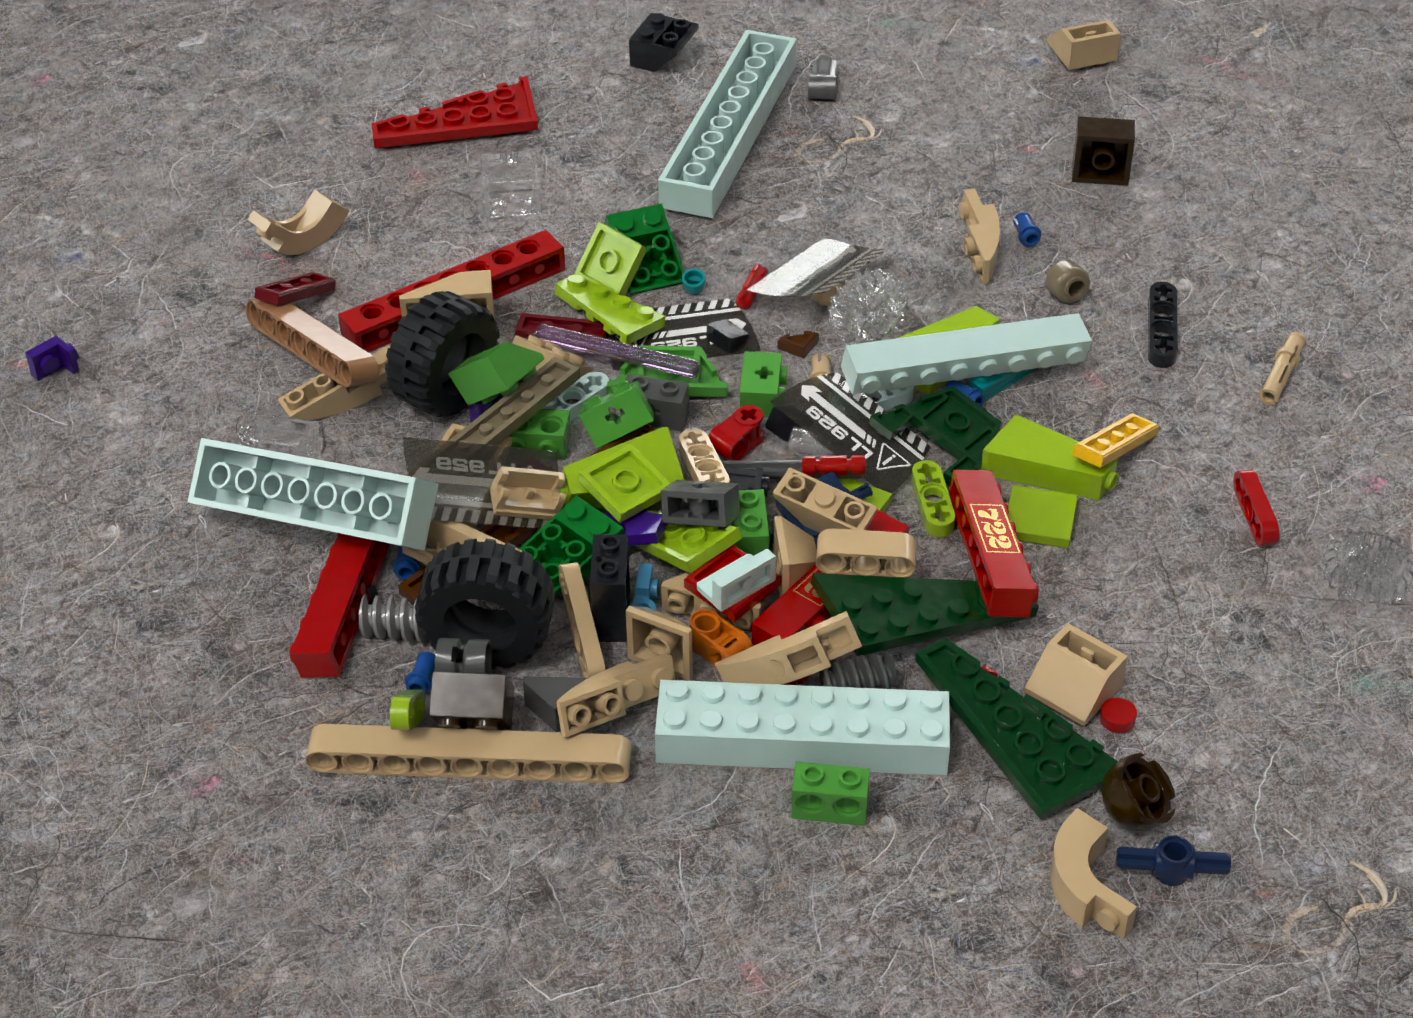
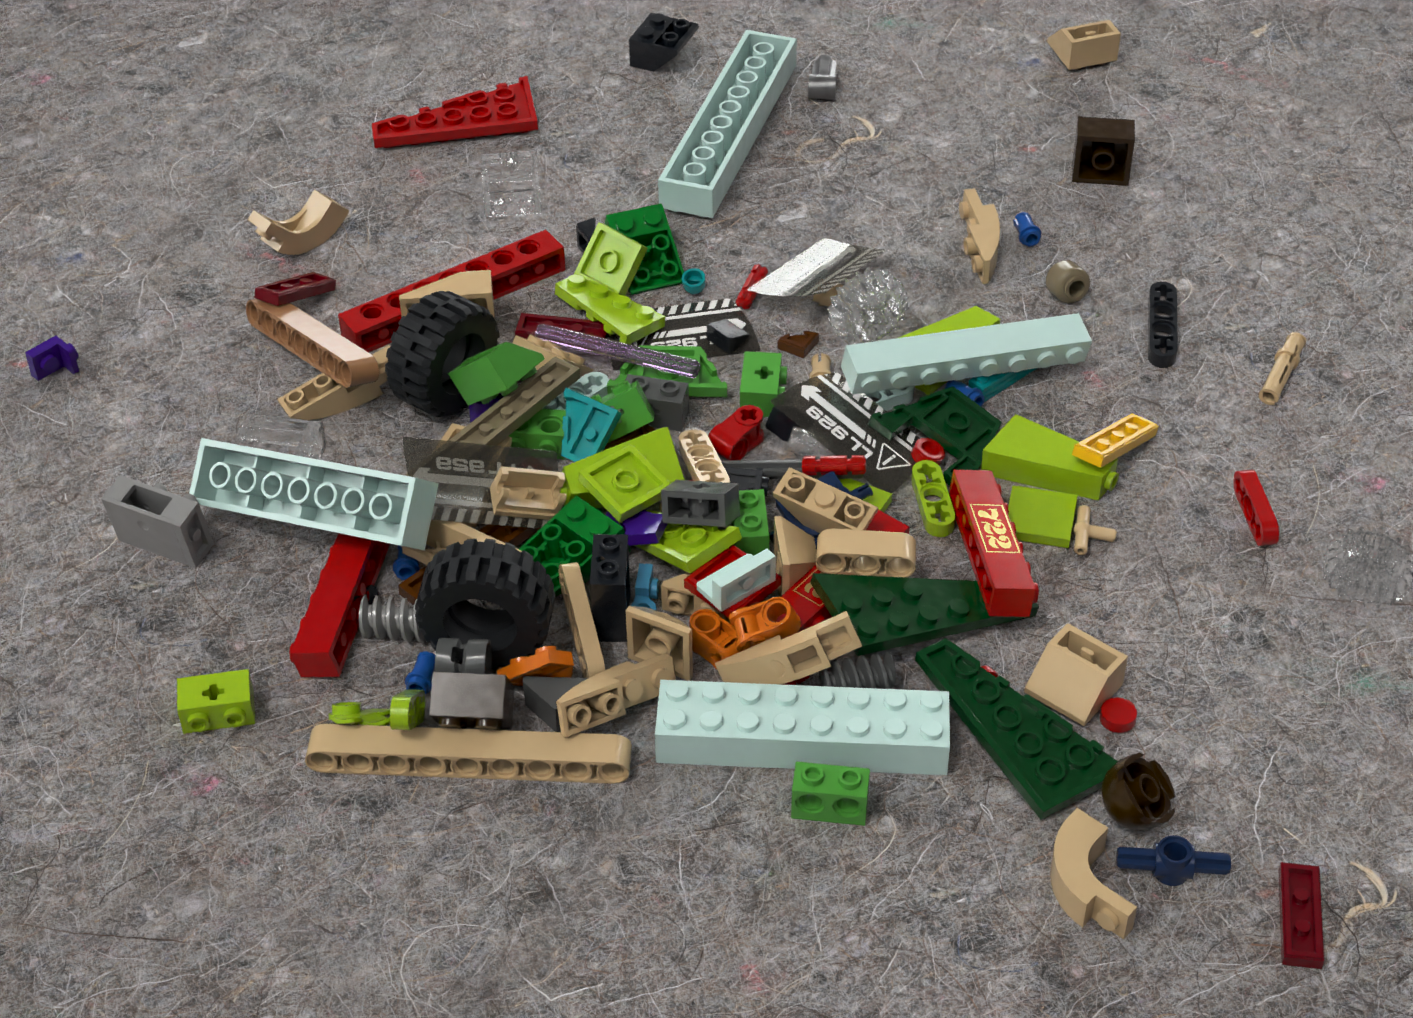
(158, 520): none -> light grey piece
(215, 701): none -> lime brick
(351, 714): none -> lime plate
(544, 663): none -> orange plate
(584, 233): none -> black slope
(586, 426): none -> teal wing
(760, 622): none -> orange piece
(927, 450): none -> red tile
(1084, 531): none -> tan piece
(1301, 915): none -> dark red tile

